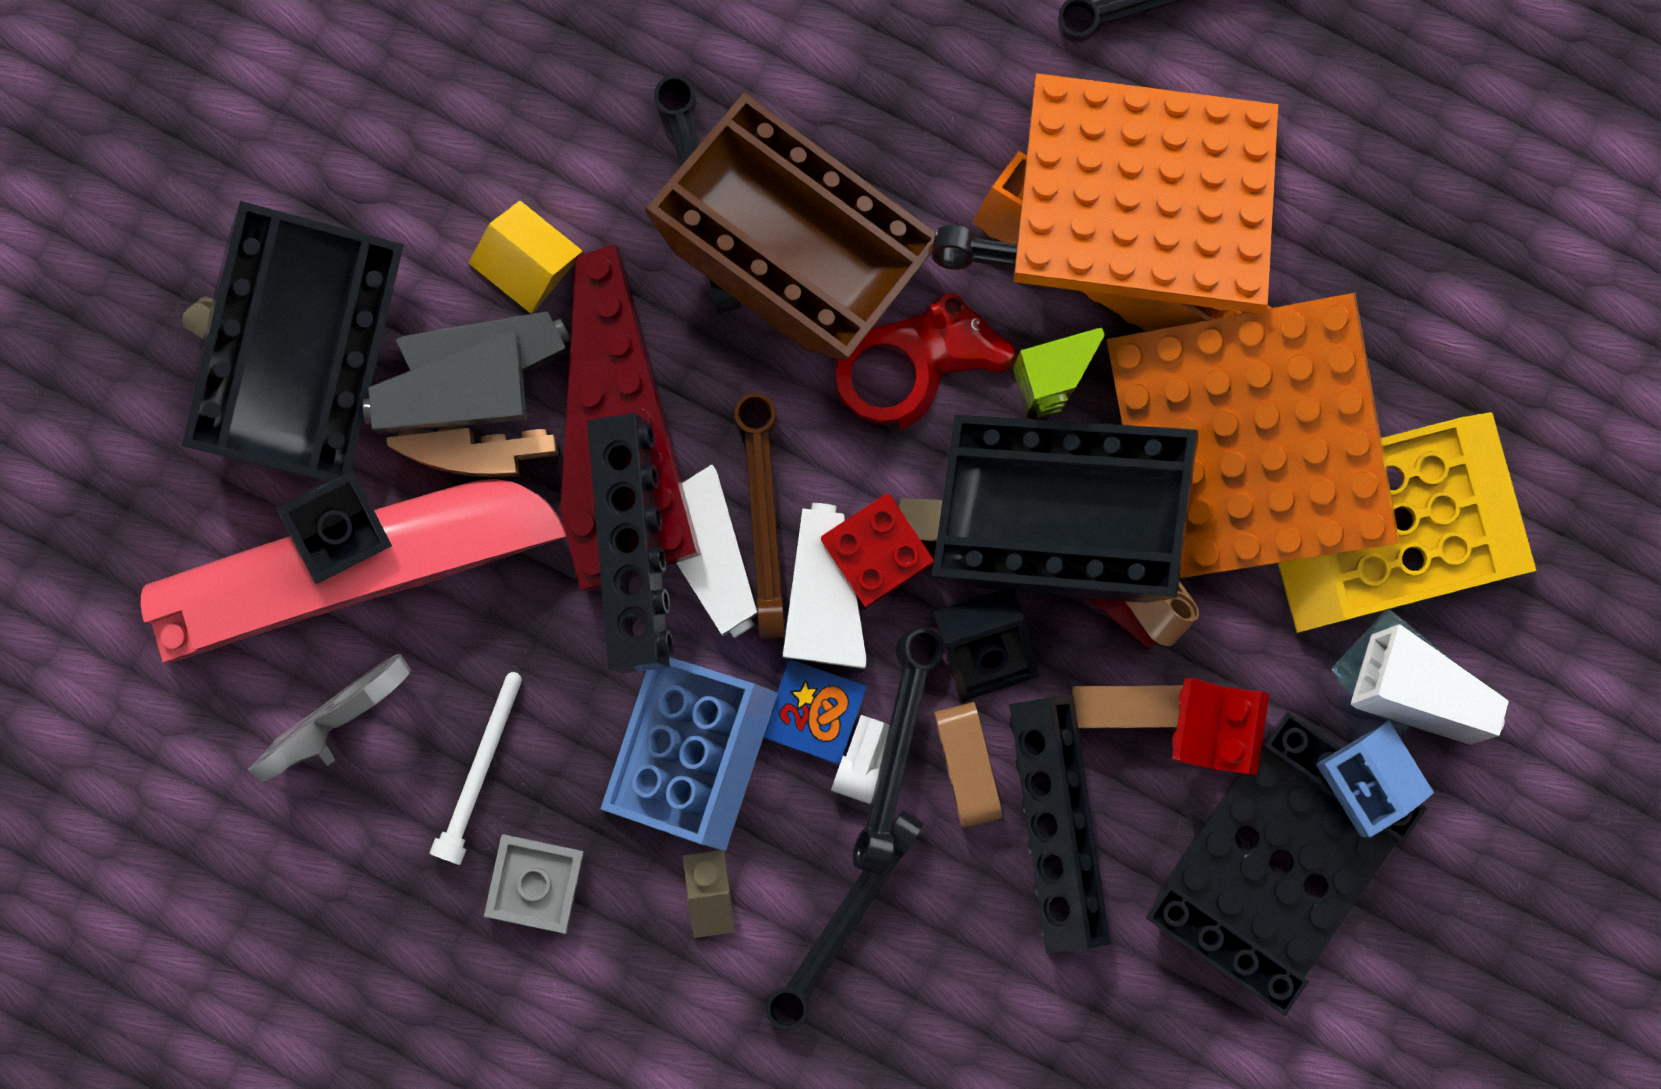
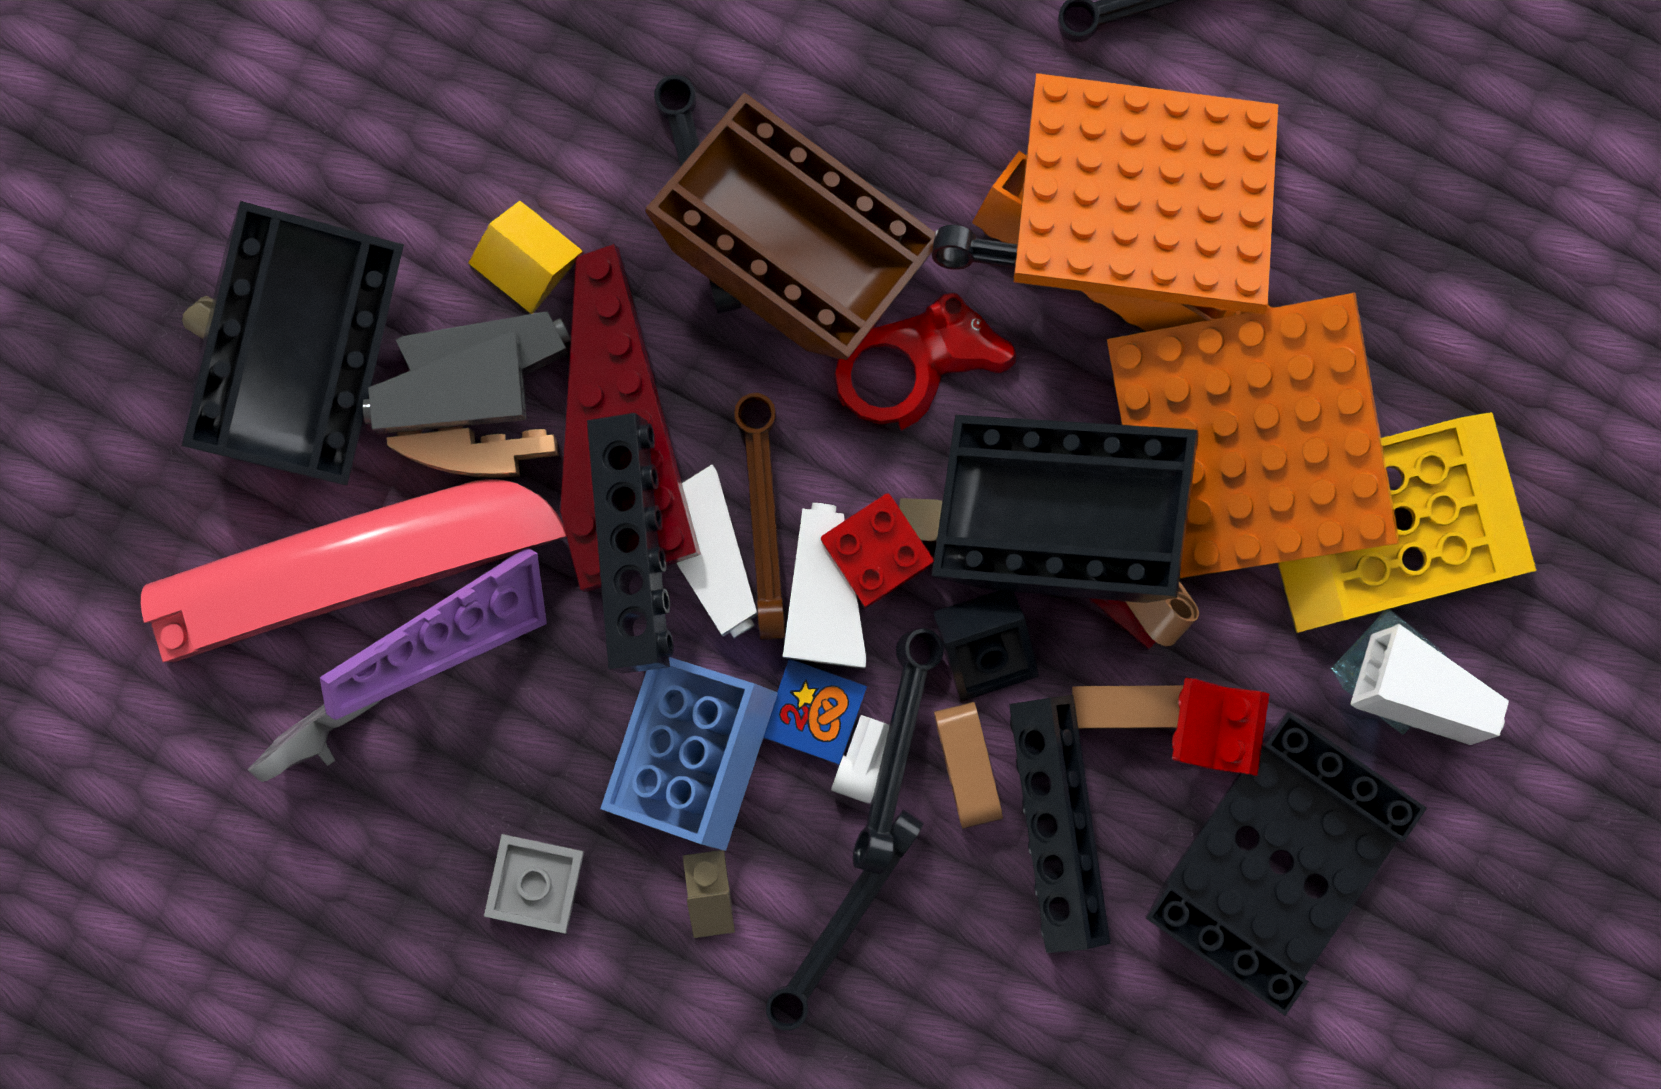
(333, 526): black slope -> none
(450, 843): white piece -> none
(462, 626): none -> medium lavender wing
(1053, 370): lime slope -> none
(1375, 780): medium blue slope -> none

